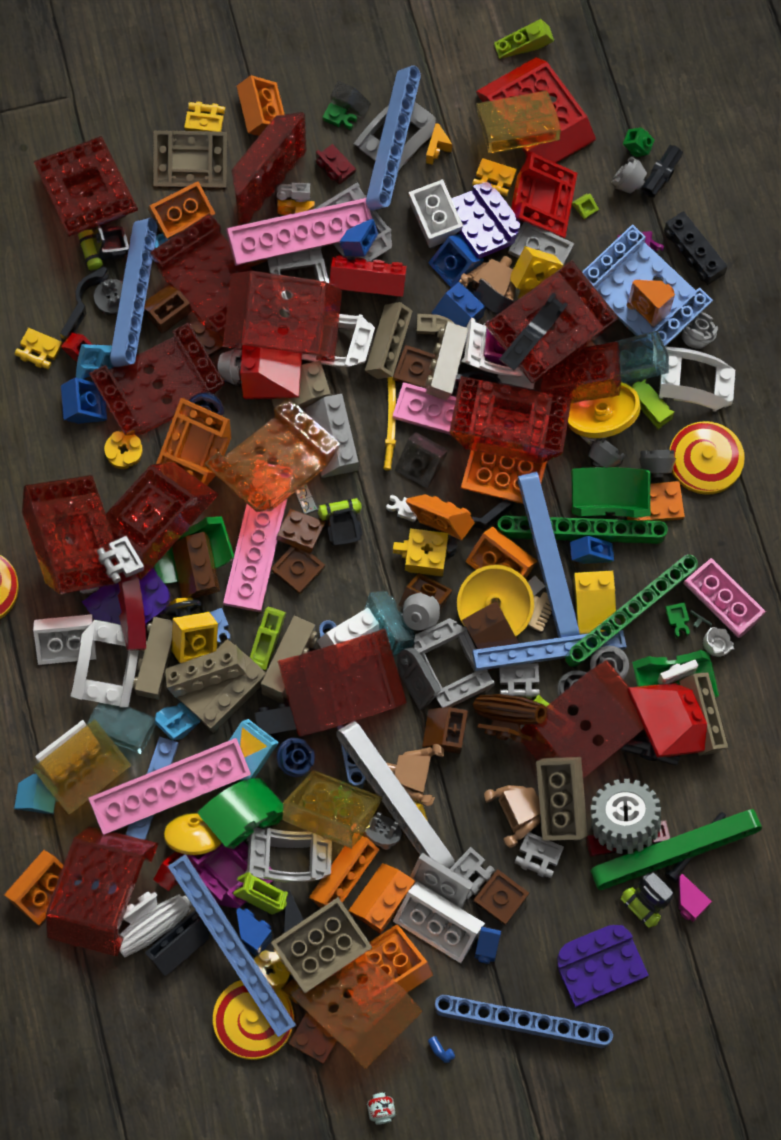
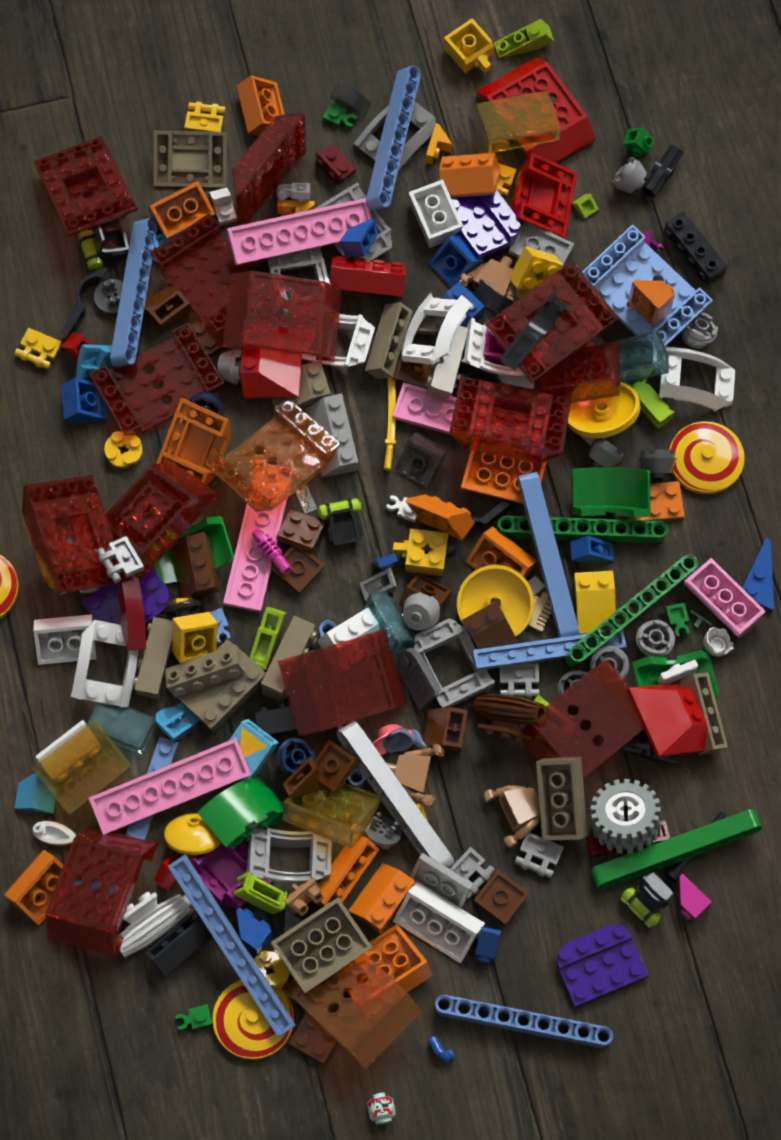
(53, 833): none -> white arm
(198, 1018): none -> green plate
(223, 206): none -> white slope
(270, 550): none -> dark pink hinge
(302, 896): none -> medium nougat hips
(303, 780): none -> reddish brown slope
(334, 766): none -> reddish brown plate
(380, 582): none -> light grey slope
(385, 561): none -> blue plate
(397, 738): none -> sand blue hair
(454, 314): none -> white wedge
(469, 47): none -> yellow hinge
(470, 174): none -> orange slope
(655, 638): none -> light grey cone
(760, 579): none -> blue wing

